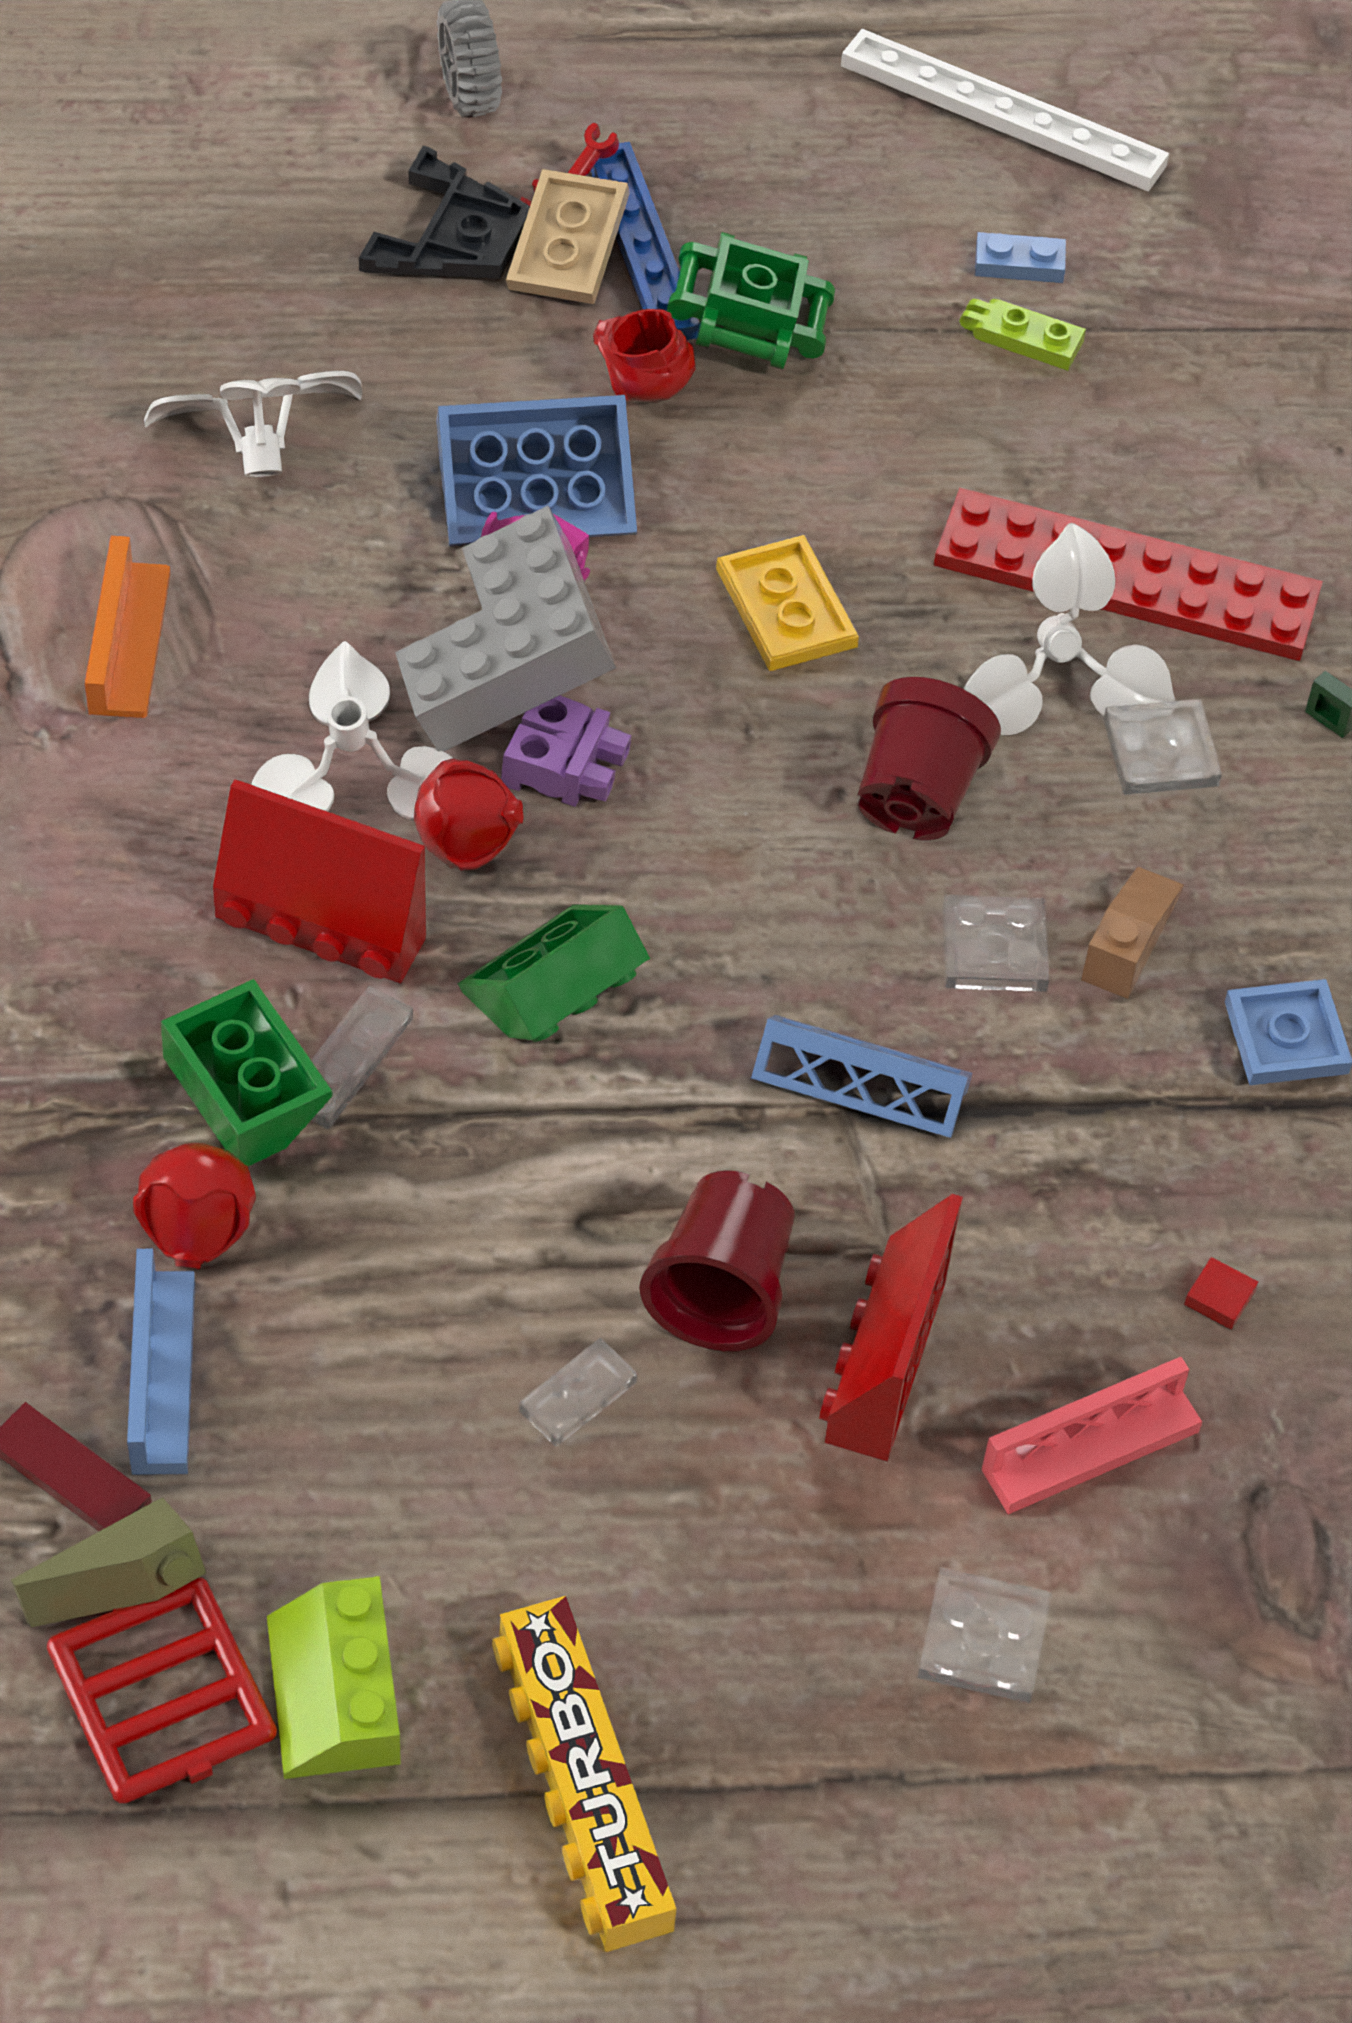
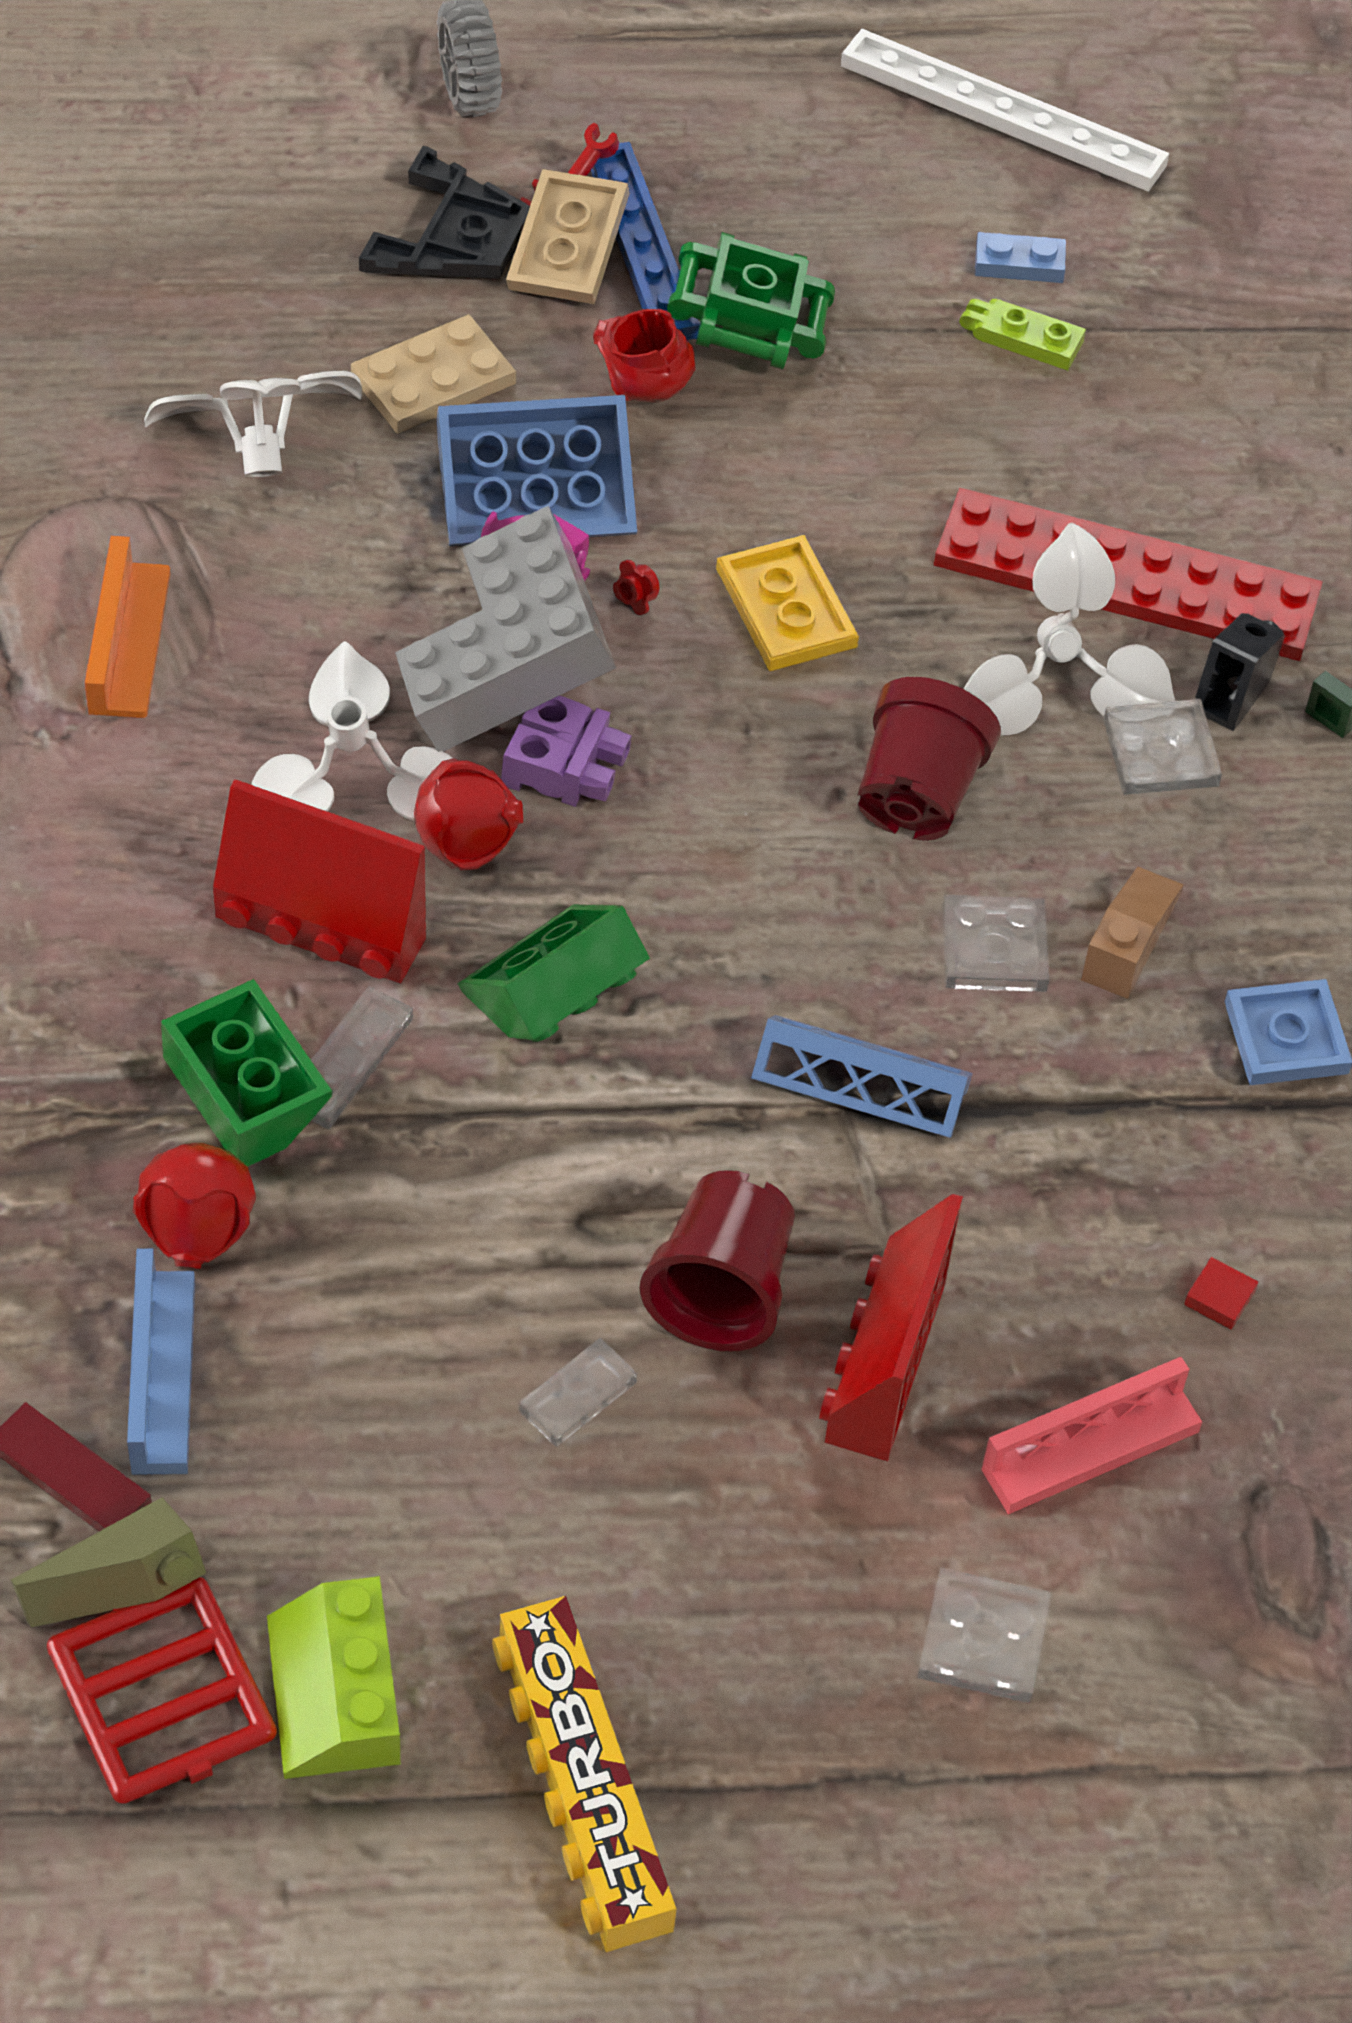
(433, 370): none -> tan plate
(636, 586): none -> red plate
(1243, 651): none -> black torso

